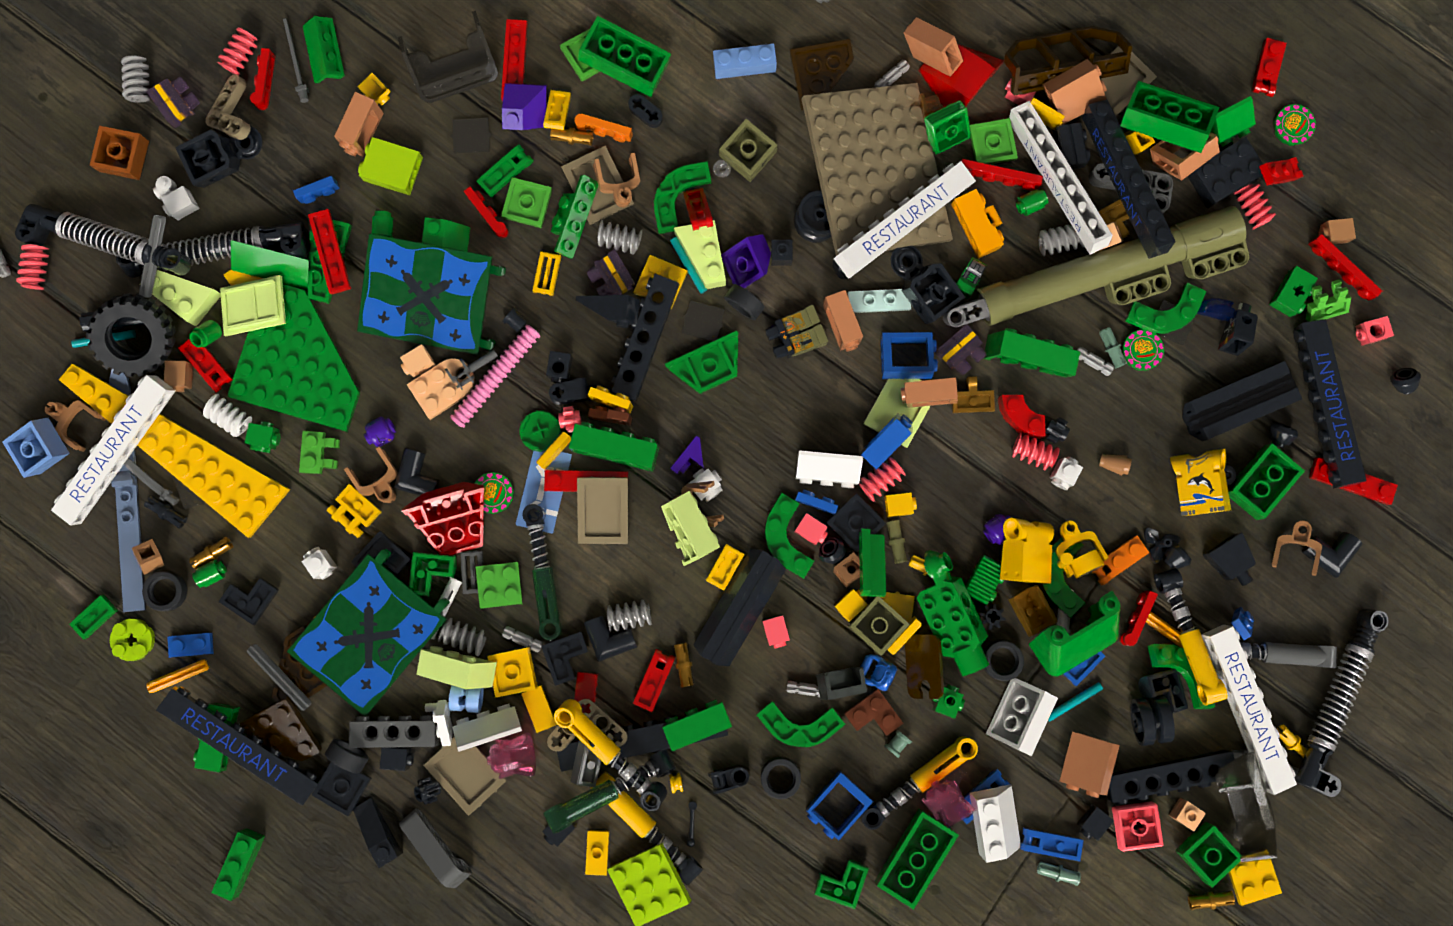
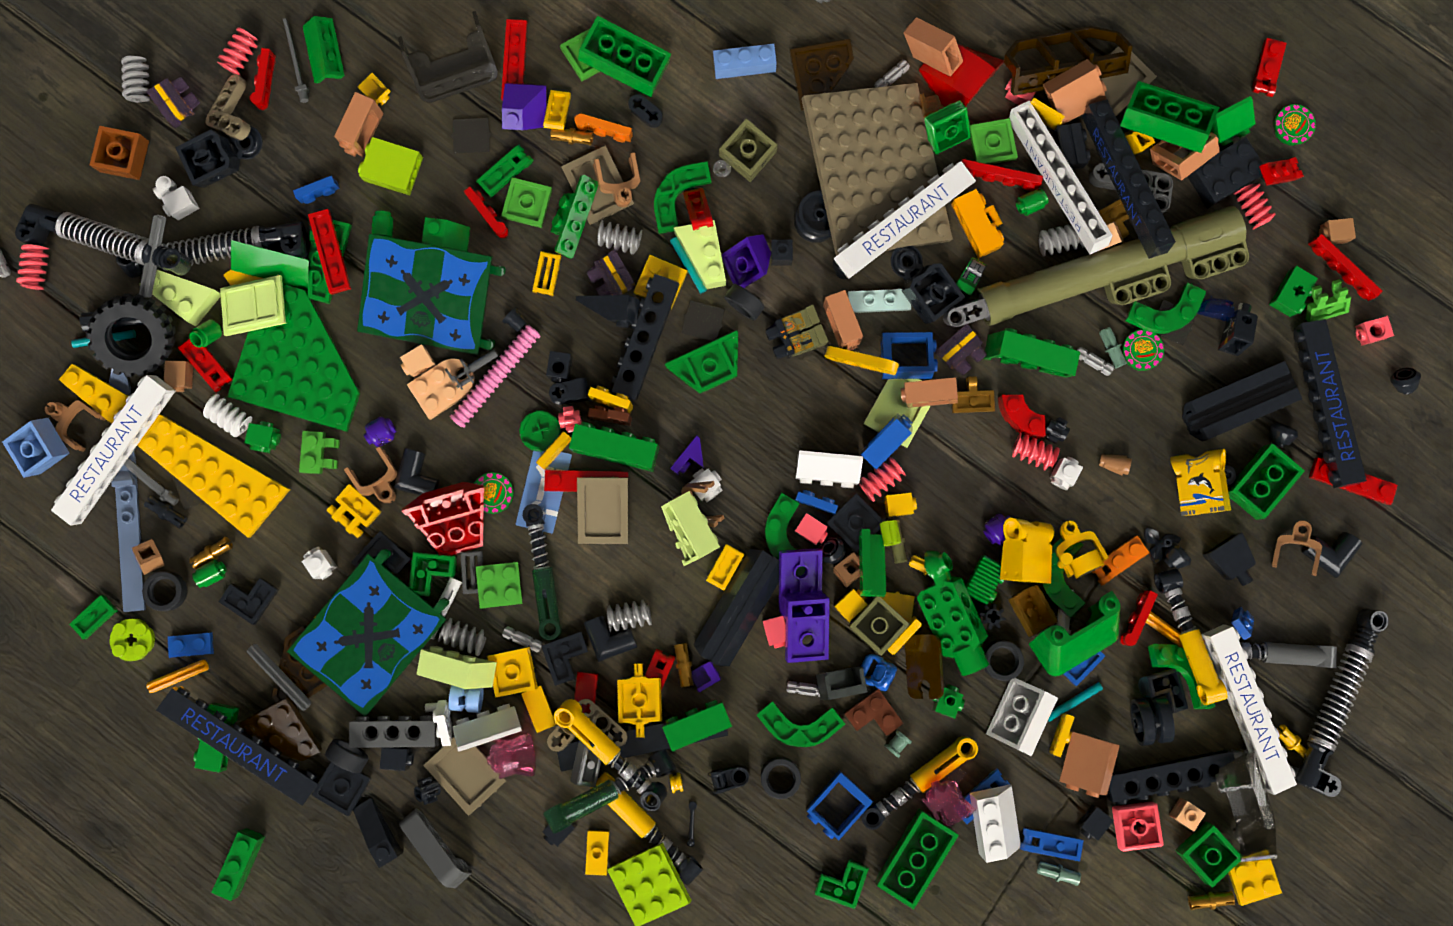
(639, 700): none -> yellow plate
(705, 676): none -> dark purple panel
(803, 605): none -> dark purple bracket
(862, 360): none -> yellow beam
(890, 533): none -> lime piece
(1062, 735): none -> yellow plate

